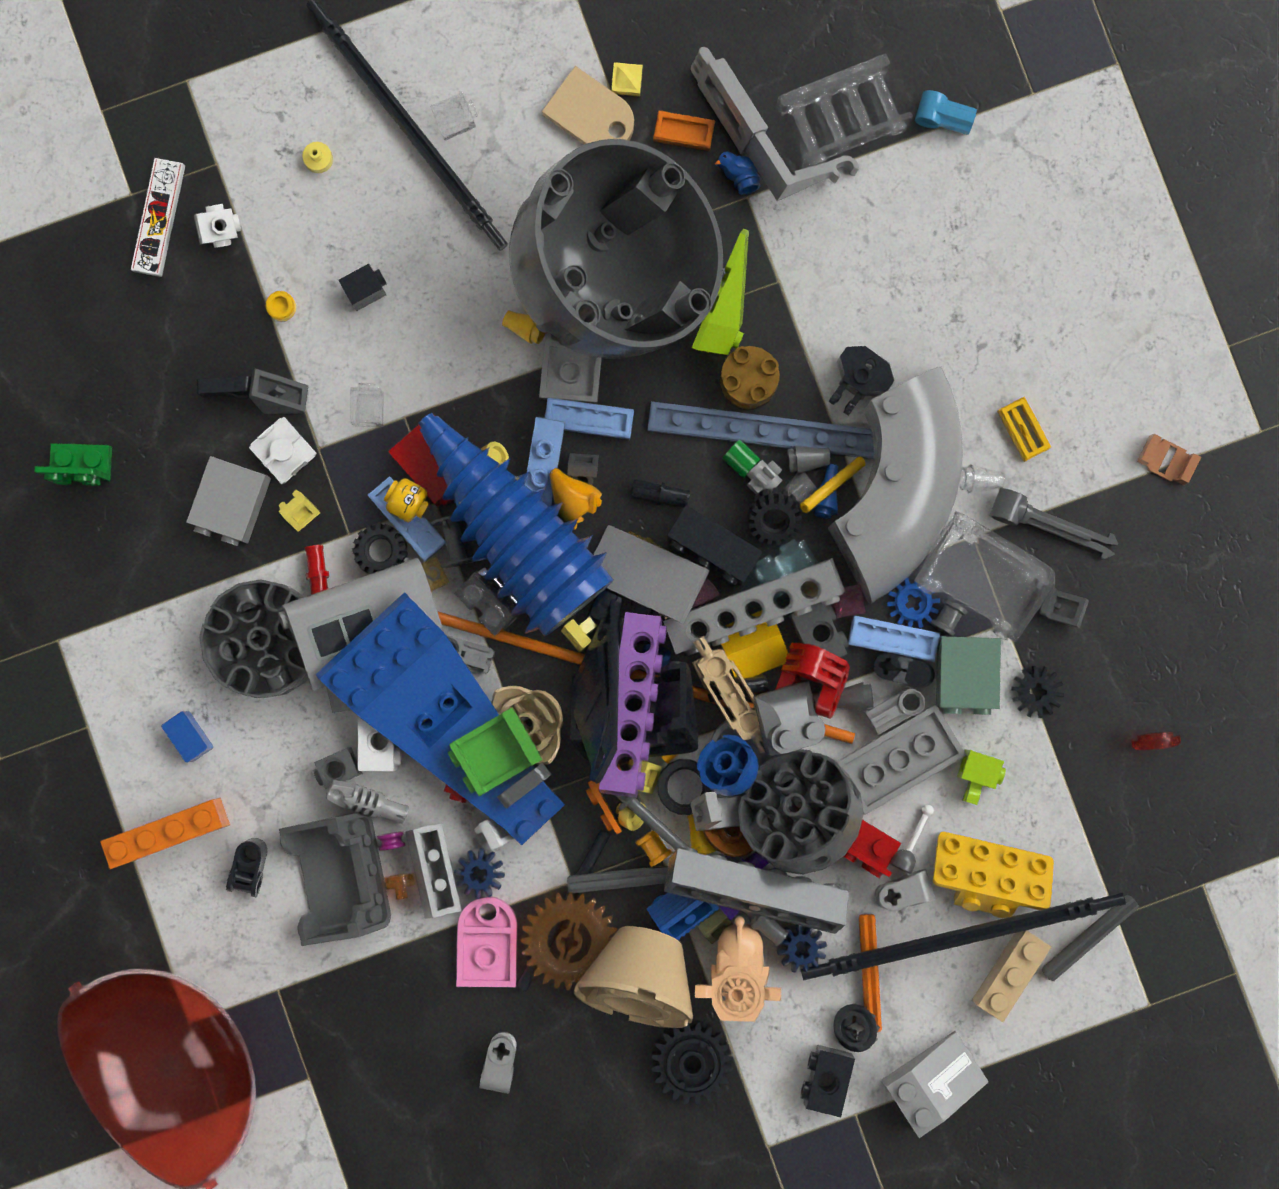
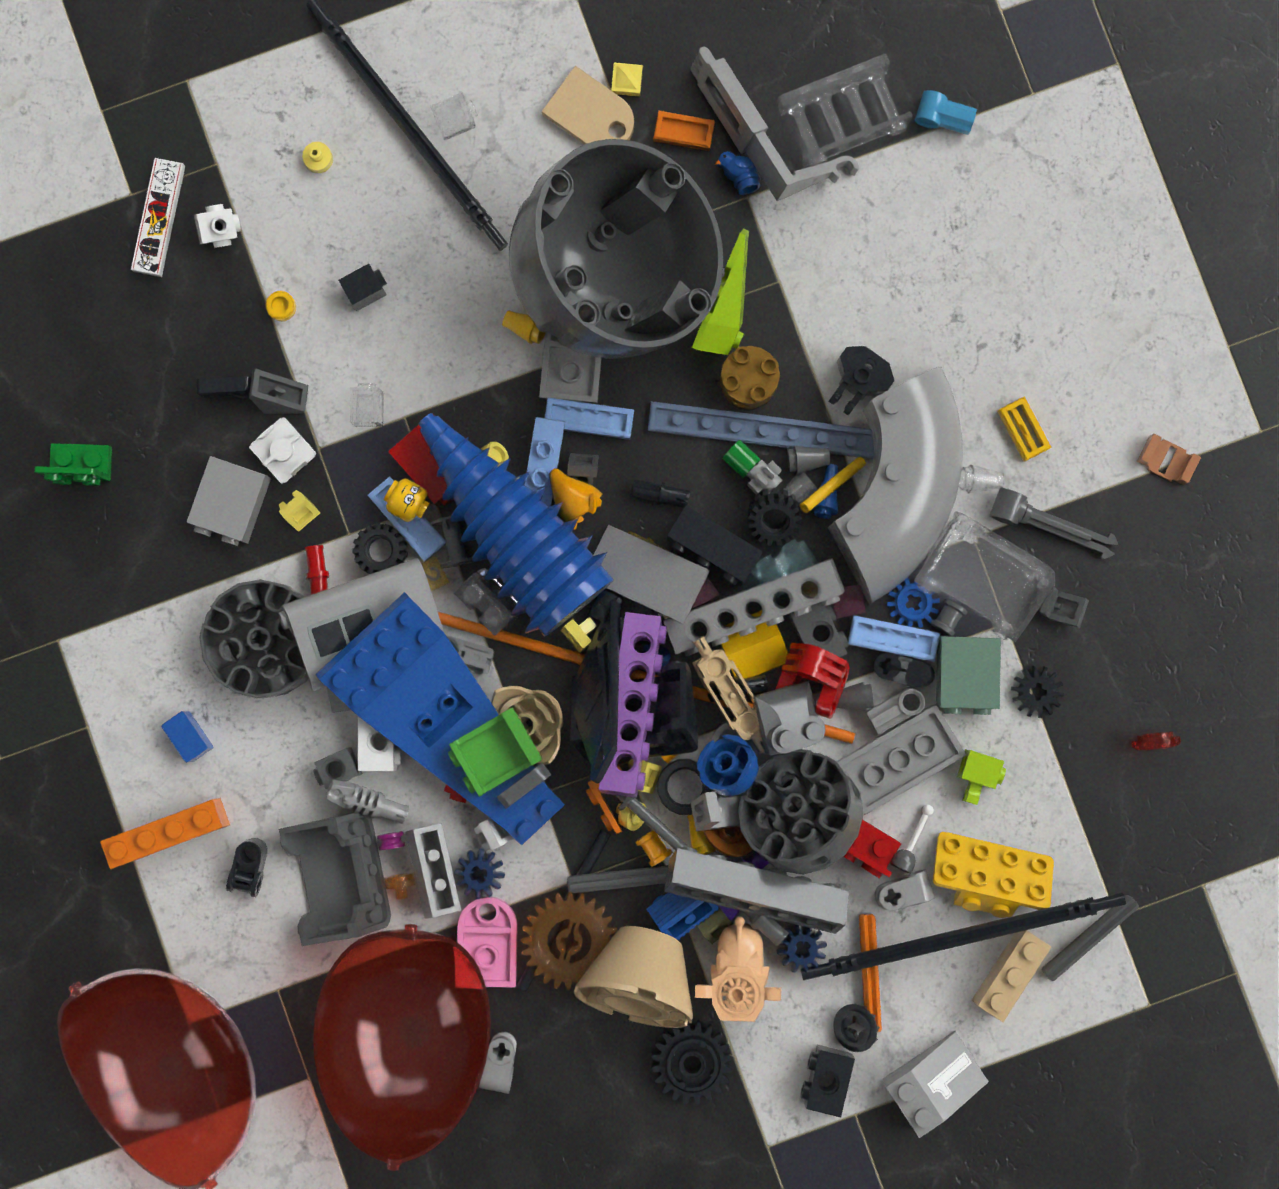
(401, 1041): none -> clear red windscreen

